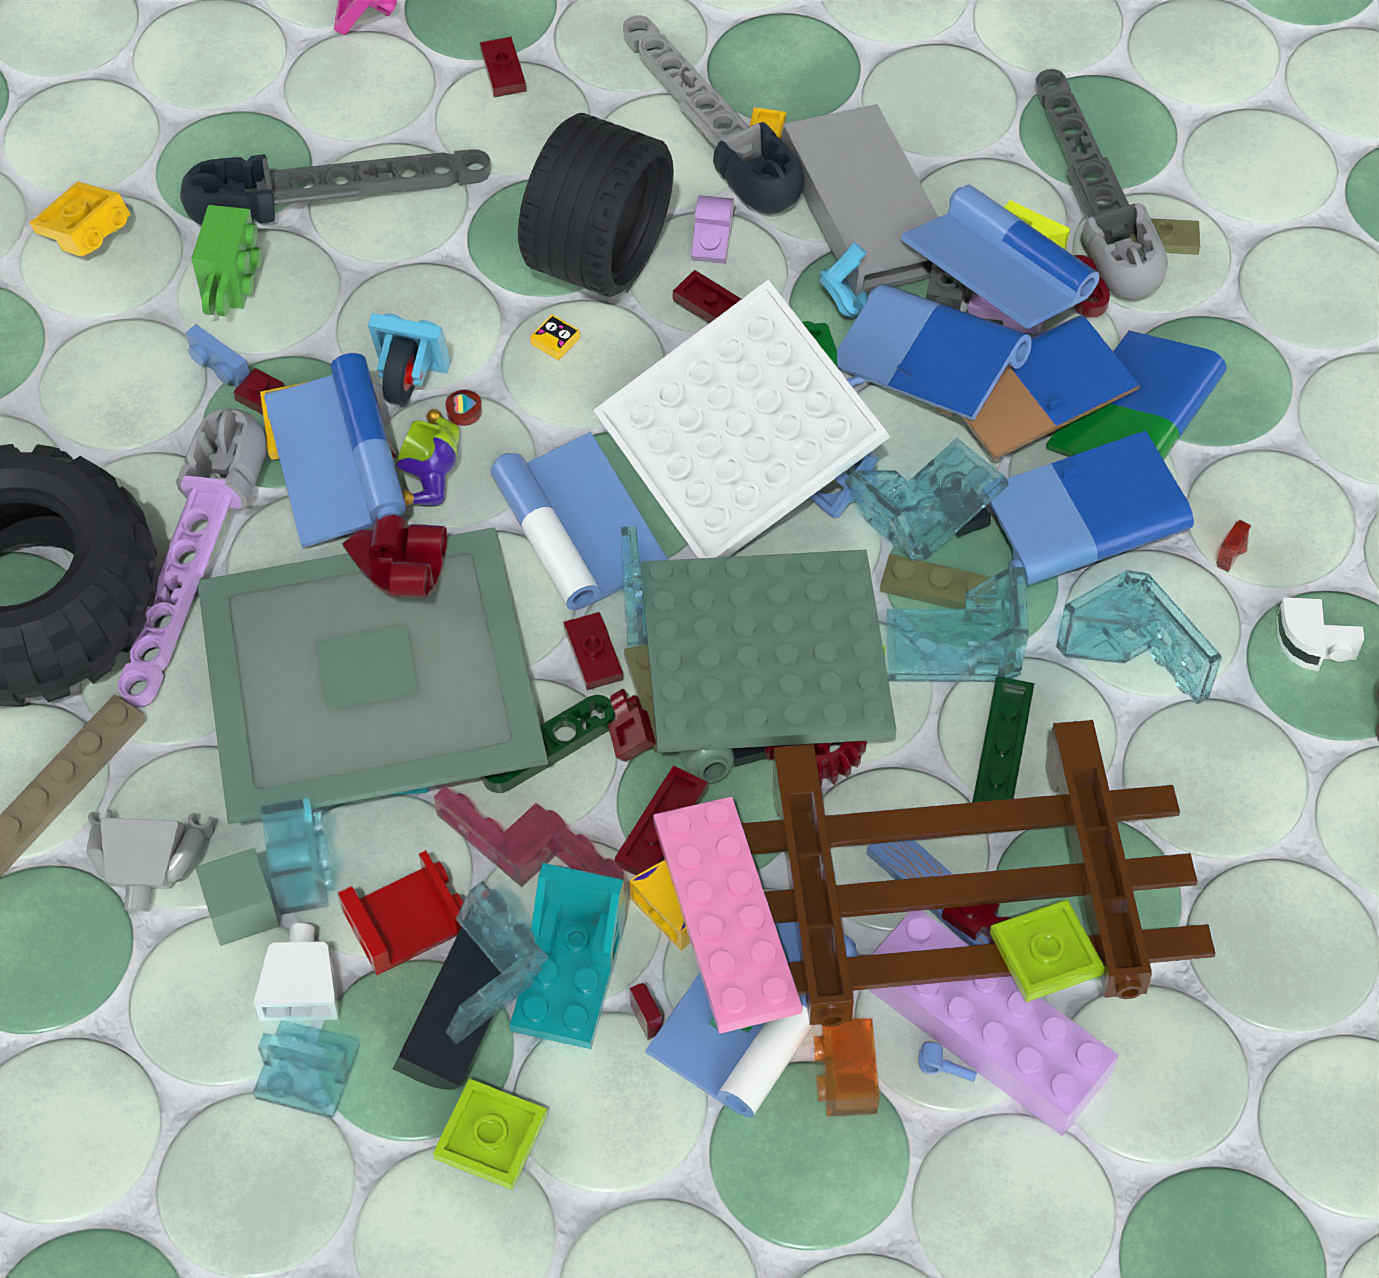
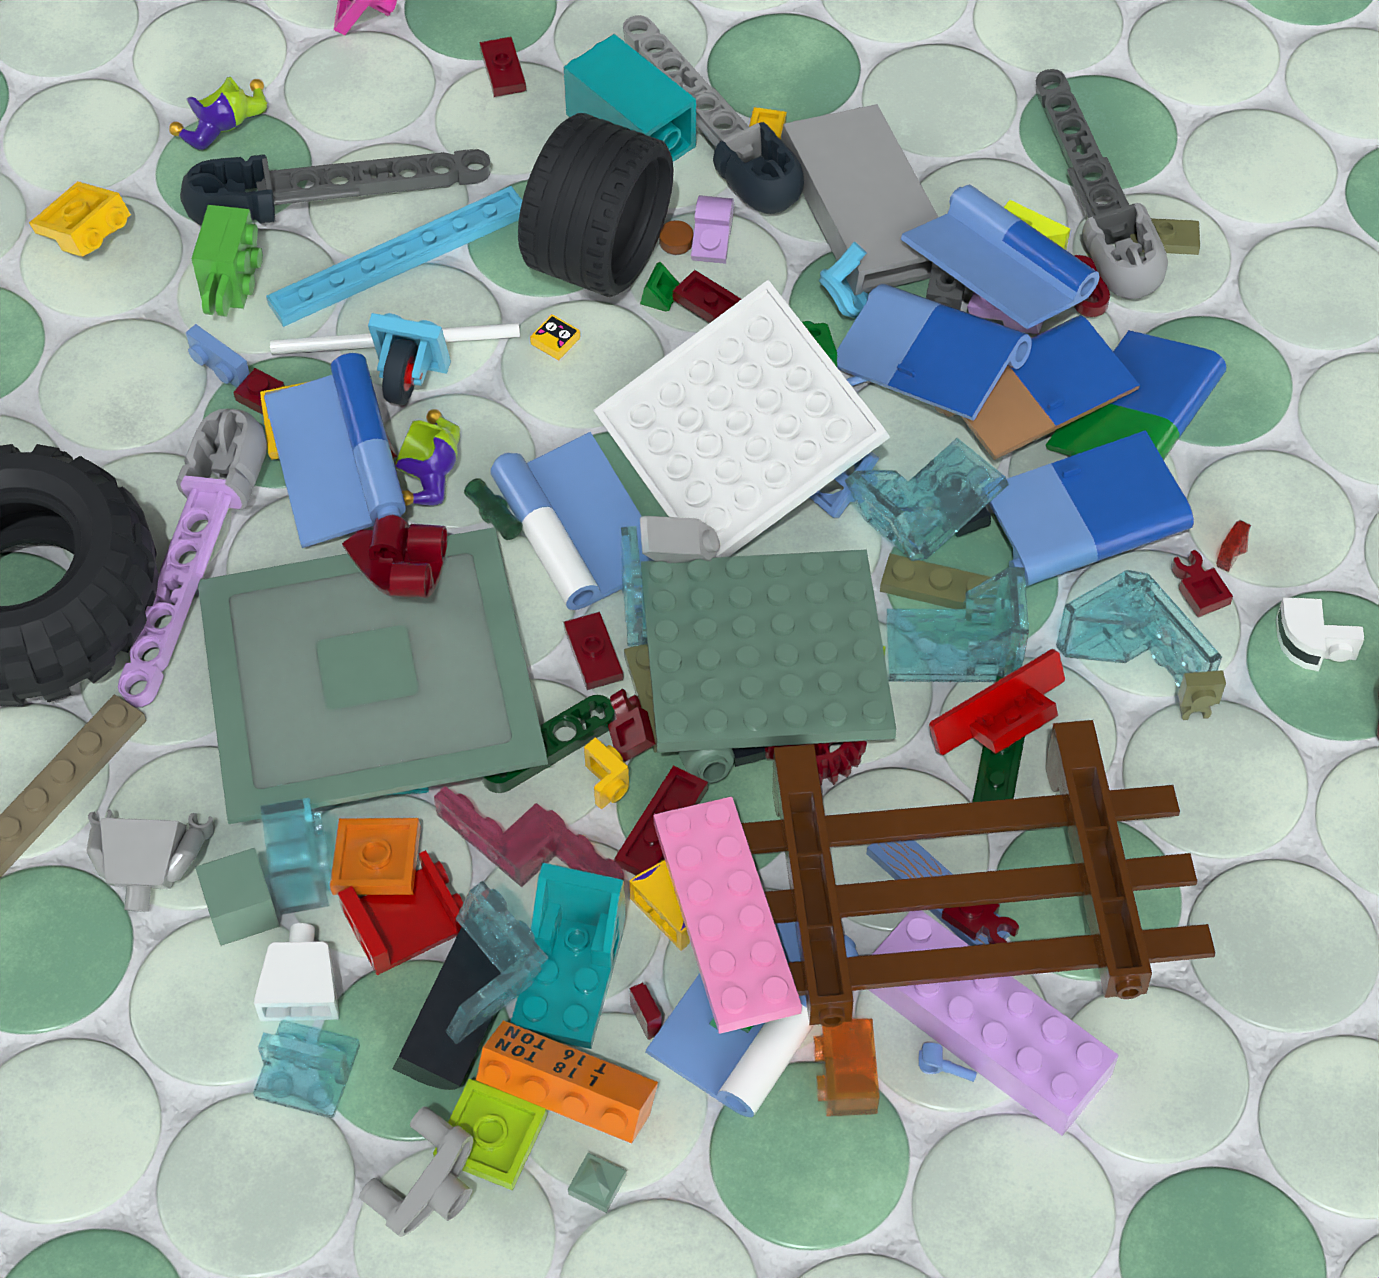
(221, 112): none -> piece
(365, 340): none -> white piece
(376, 855): none -> orange plate
(395, 256): none -> medium azure tile
(436, 1188): none -> light grey connector
(463, 407): clear red tile -> none
(493, 509): none -> clear green pin
(566, 1081): none -> orange brick
(597, 1182): none -> sand green tile
(610, 768): none -> yellow bracket
(631, 92): none -> teal brick
(659, 289): none -> green slope
(676, 237): none -> dark orange tile
(677, 539): none -> light grey slope
(1003, 709): none -> red bracket
(1047, 950): lime plate -> none
(1200, 691): none -> olive plate
(1201, 588): none -> dark red plate

